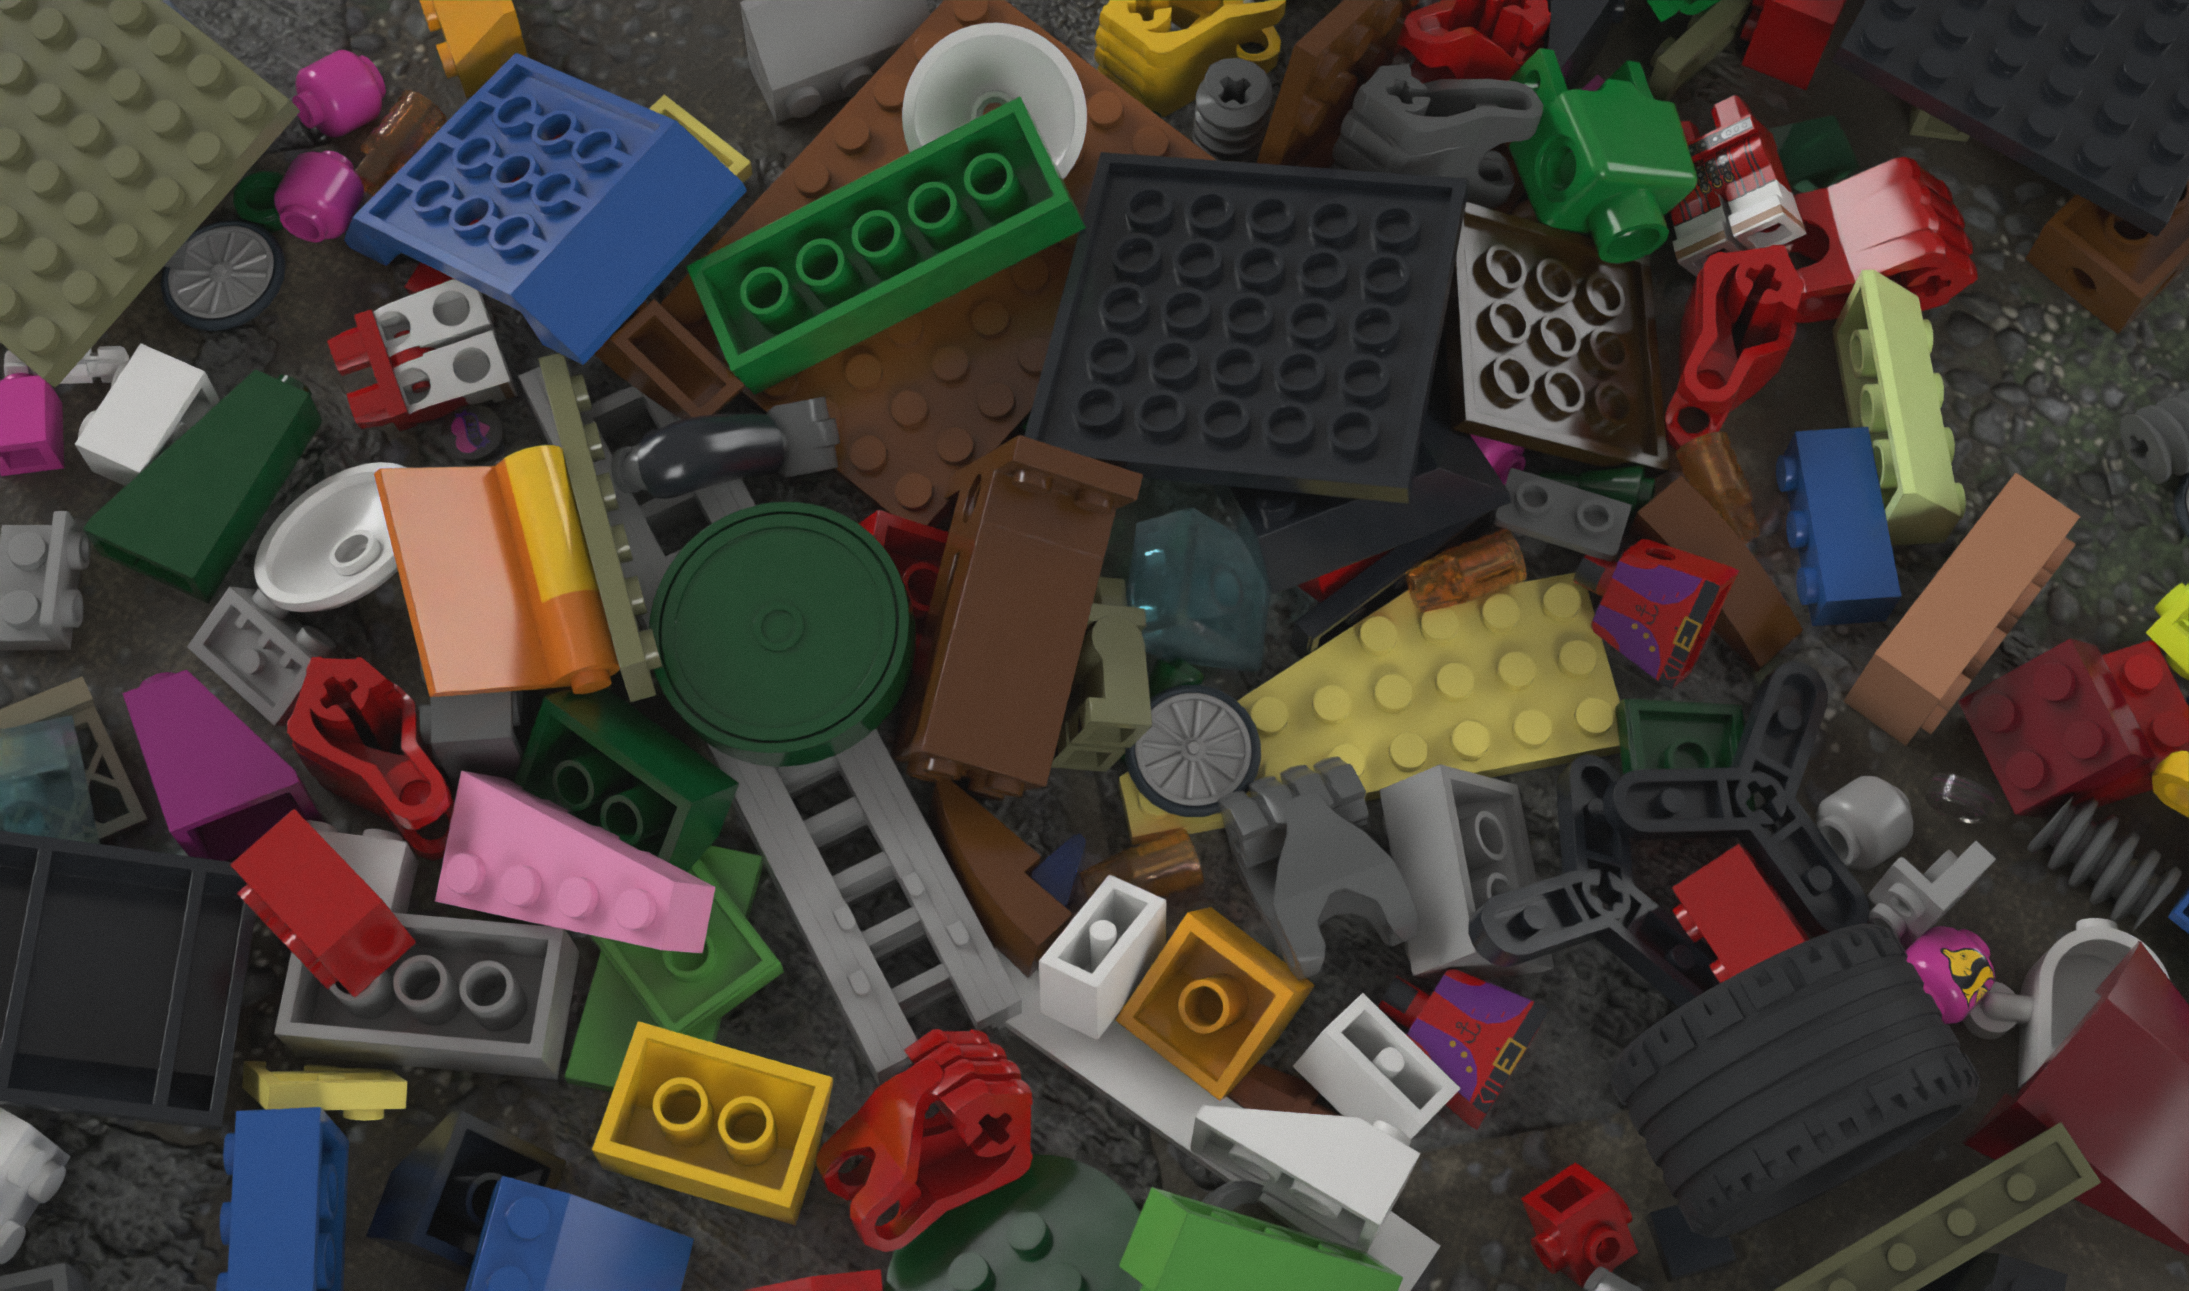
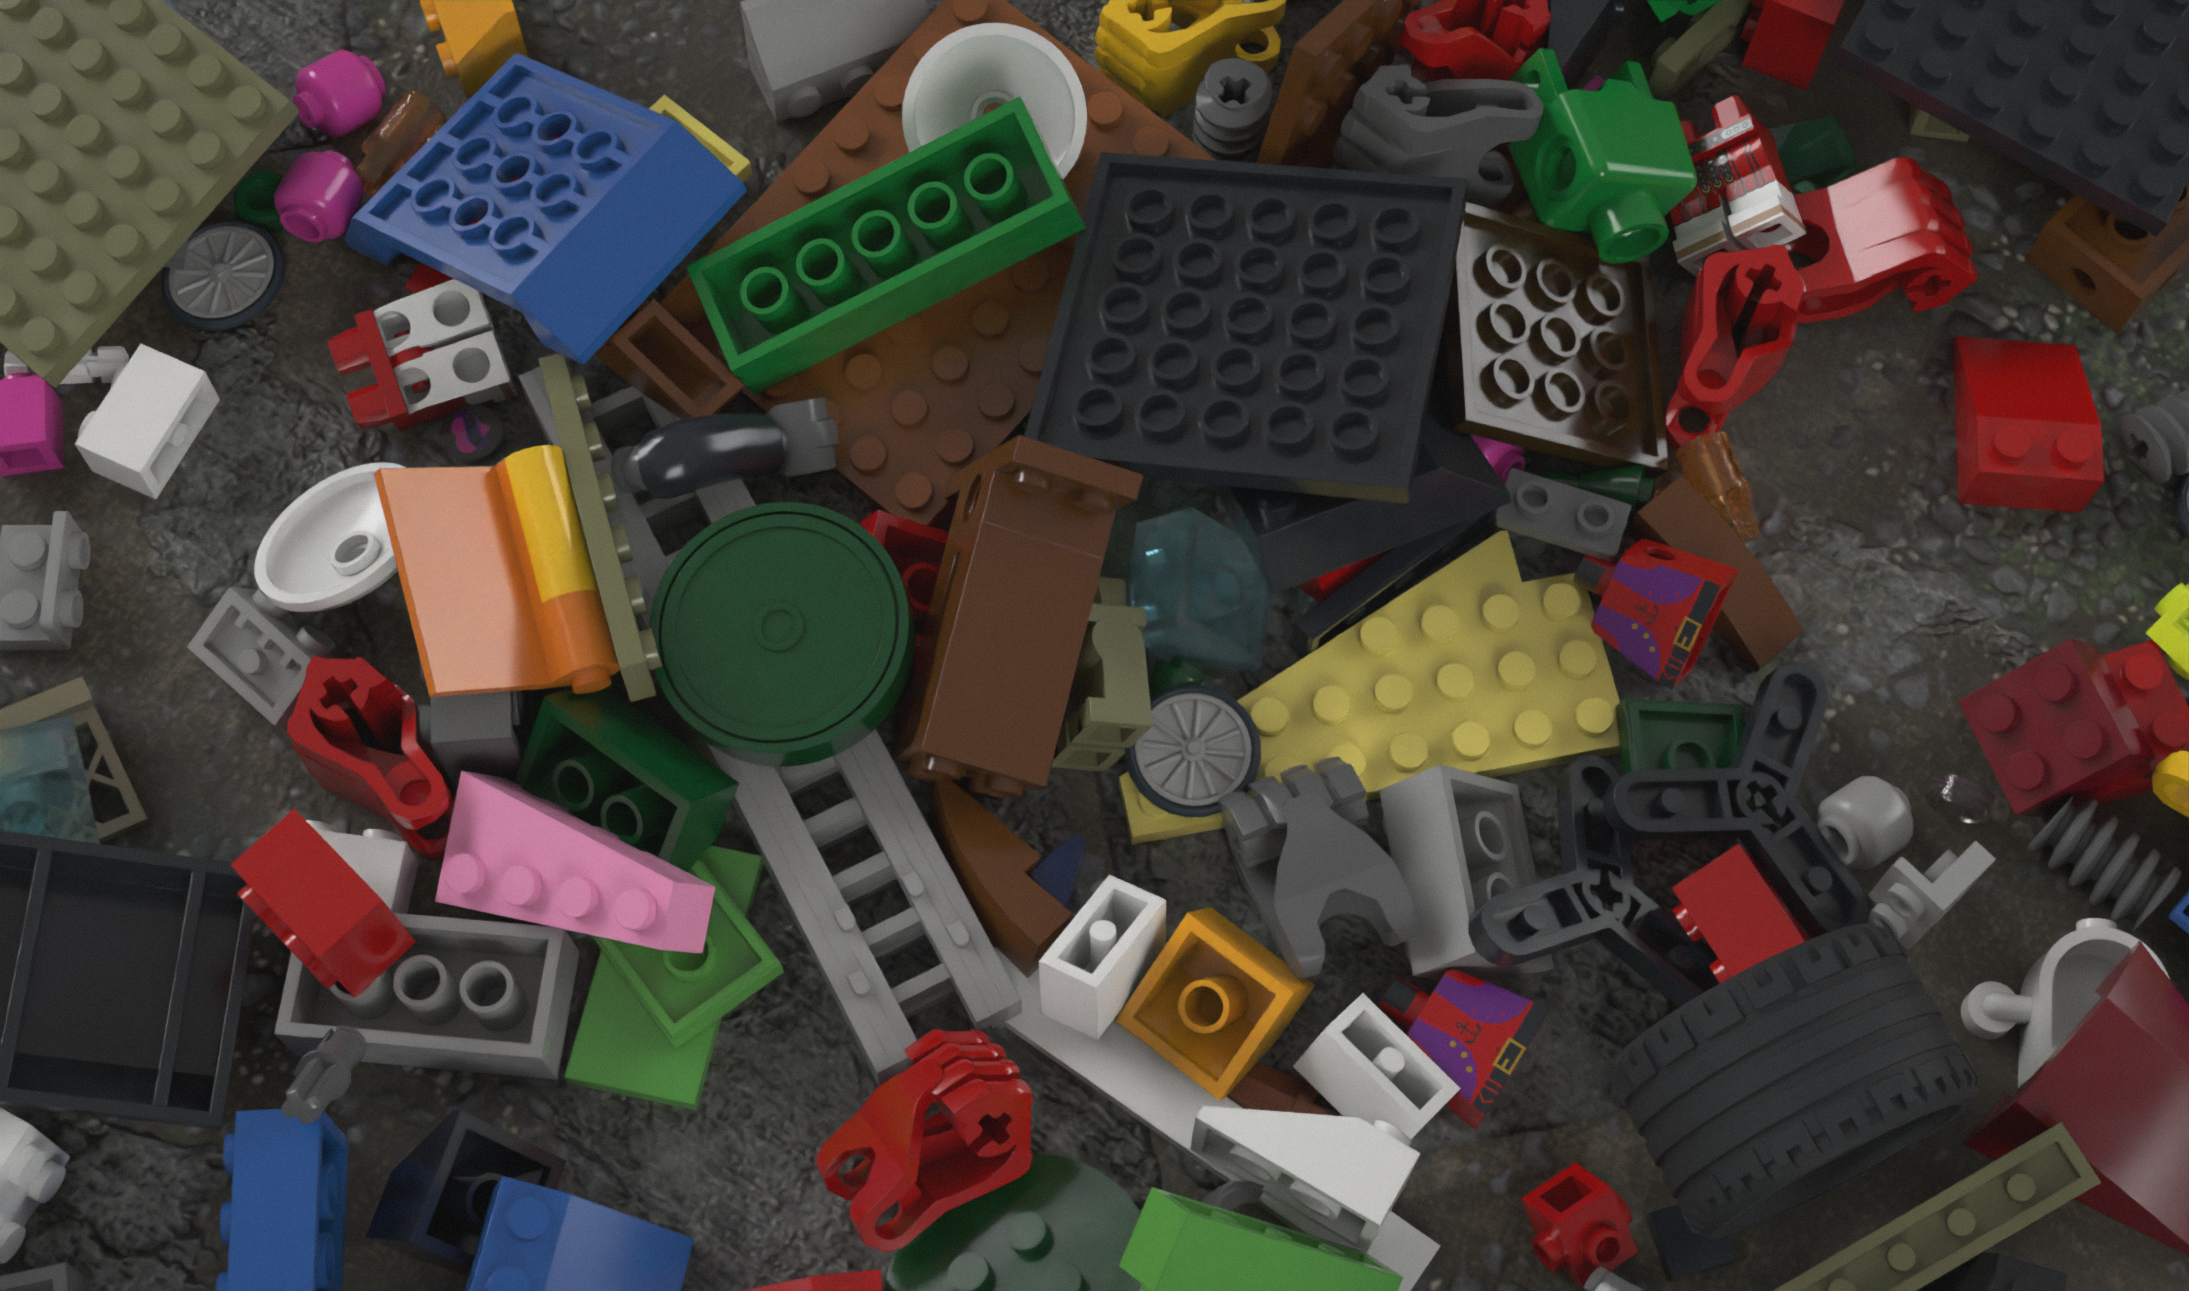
(210, 488): dark green slope -> none
(210, 769): magenta slope -> none
(324, 1074): none -> dark grey axle
(356, 1091): light yellow wing -> none
(714, 1123): yellow slope -> none
(1154, 866): clear orange hinge -> none
(1467, 572): clear orange hinge -> none
(1838, 527): blue brick -> none
(1893, 392): yellowish green slope -> none
(1953, 969): dark pink head -> none
(1965, 612): nougat brick -> none
(2024, 425): none -> red slope

